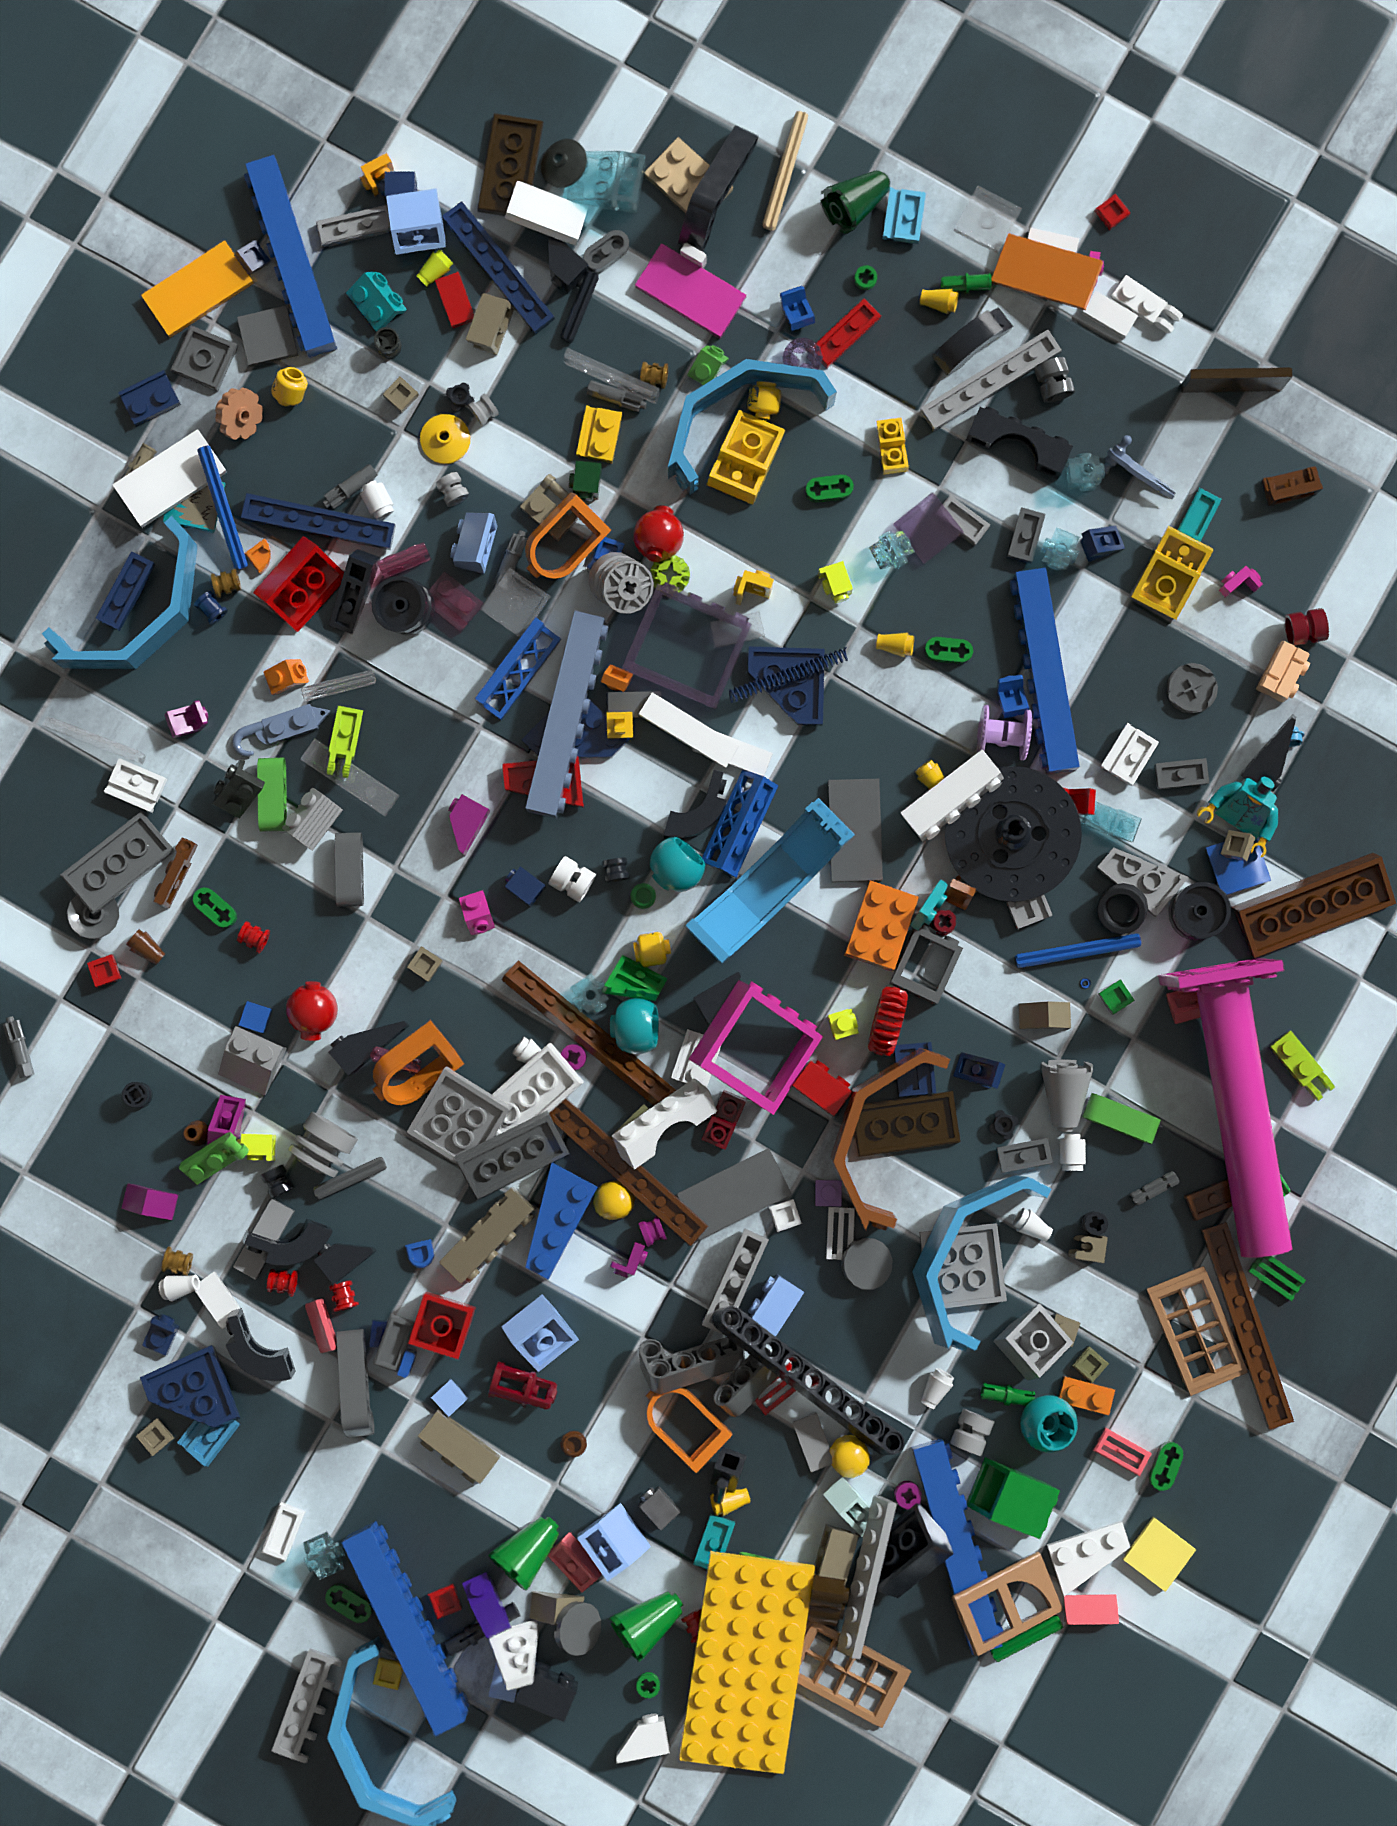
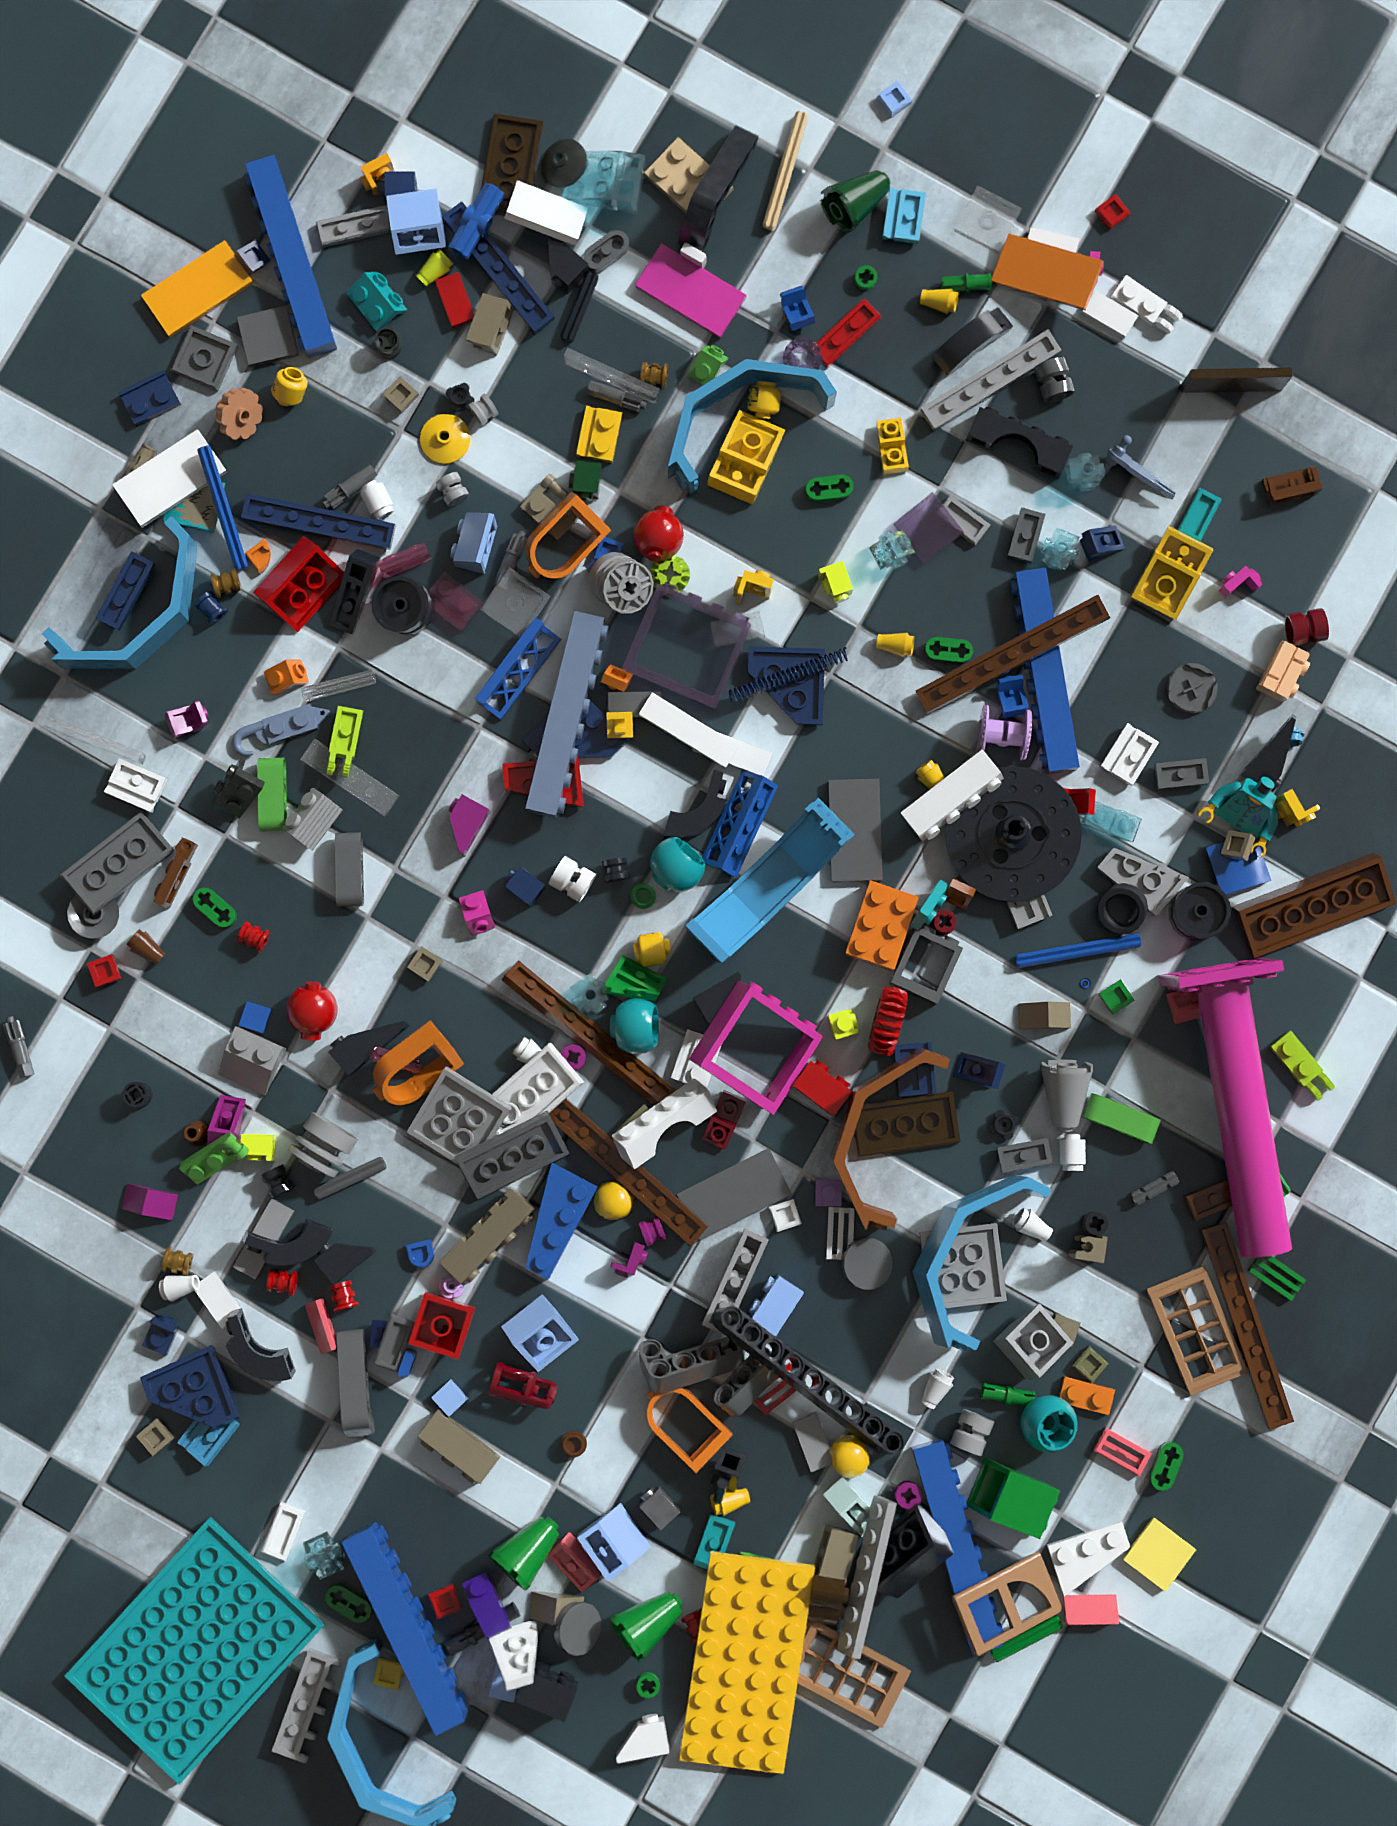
(194, 1650): none -> teal plate
(446, 1291): none -> lavender plate
(476, 221): none -> blue piece
(894, 99): none -> light blue tile
(1013, 654): none -> reddish brown plate
(1292, 811): none -> yellow bracket

